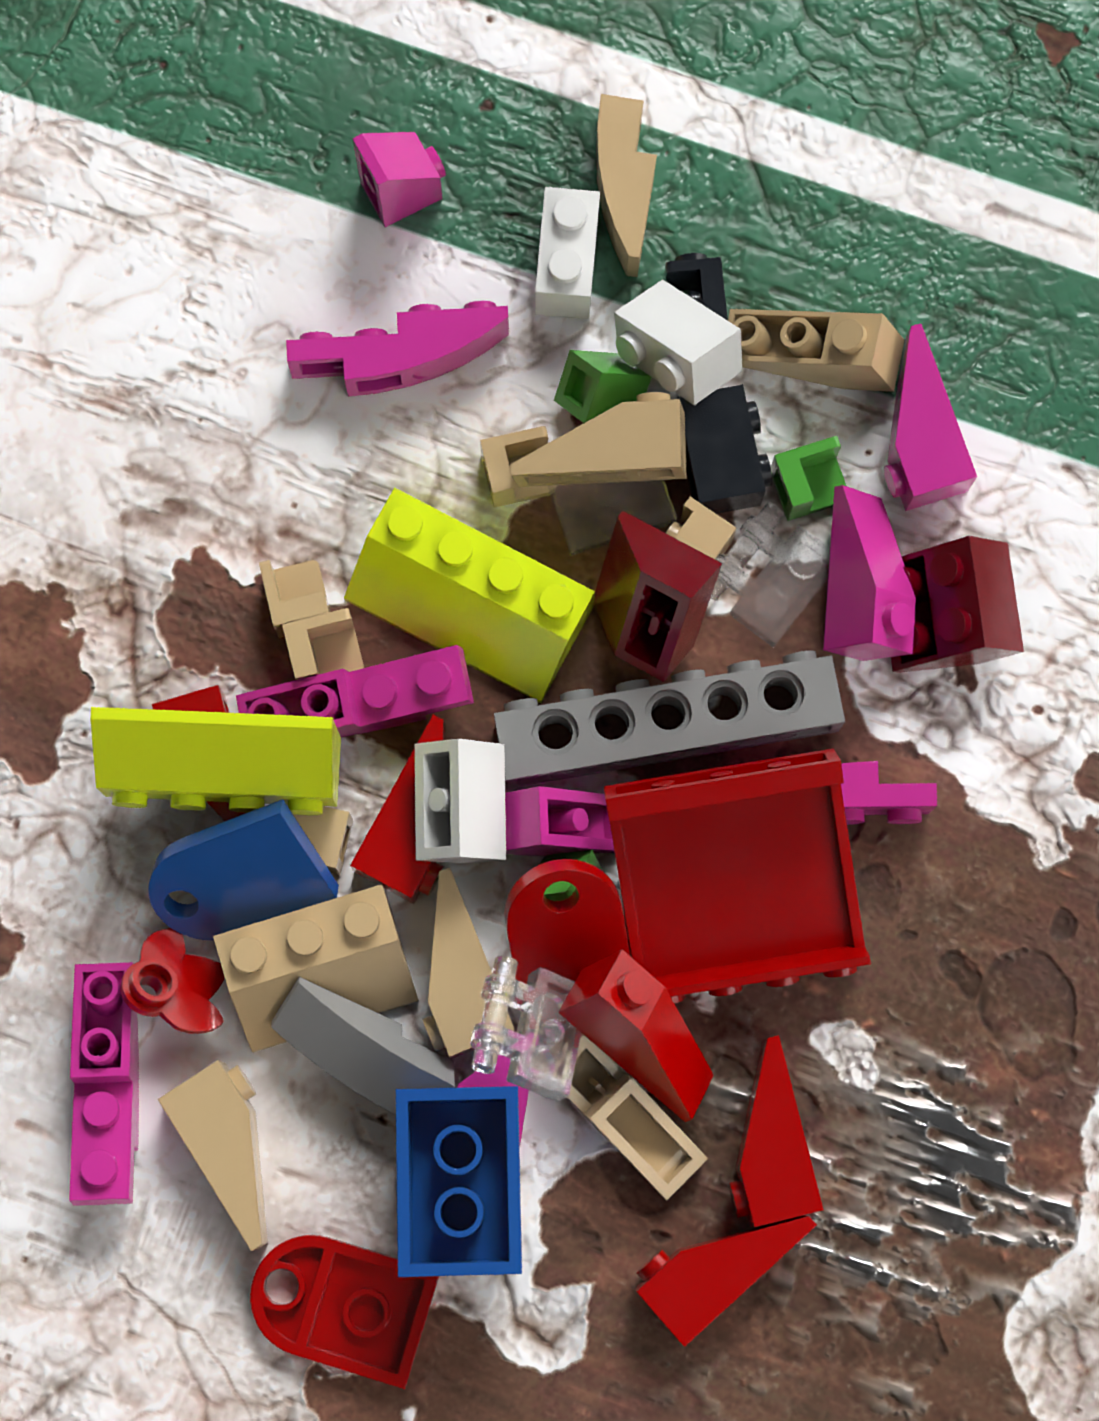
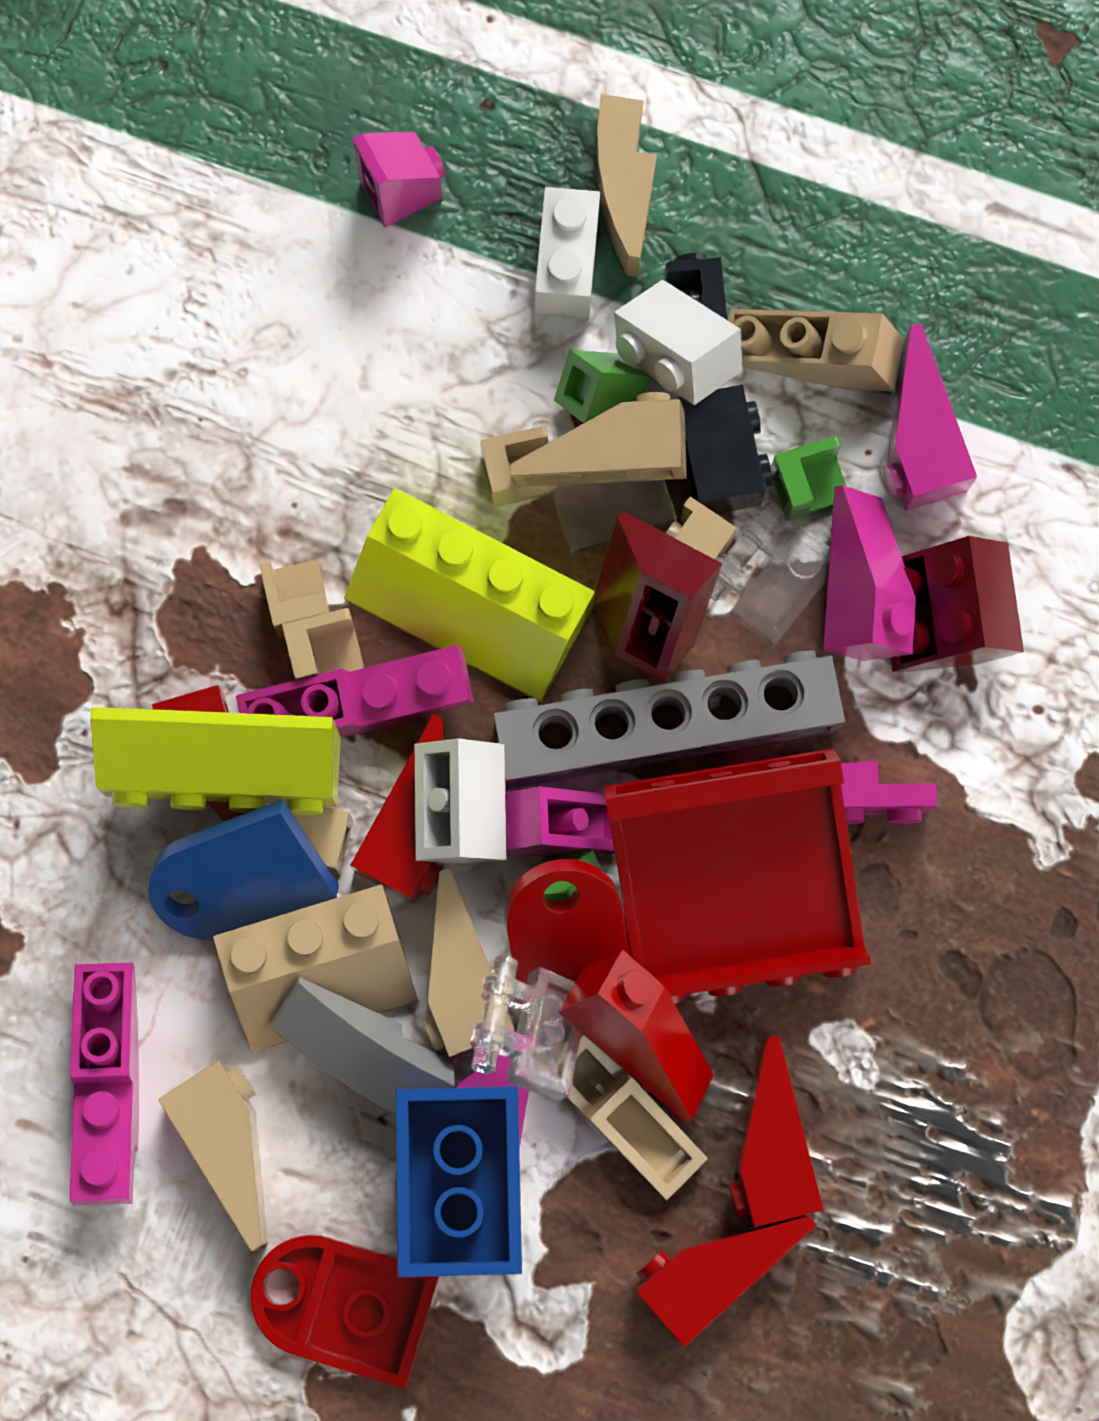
(180, 982): red plate -> none
(426, 347): dark pink slope -> none

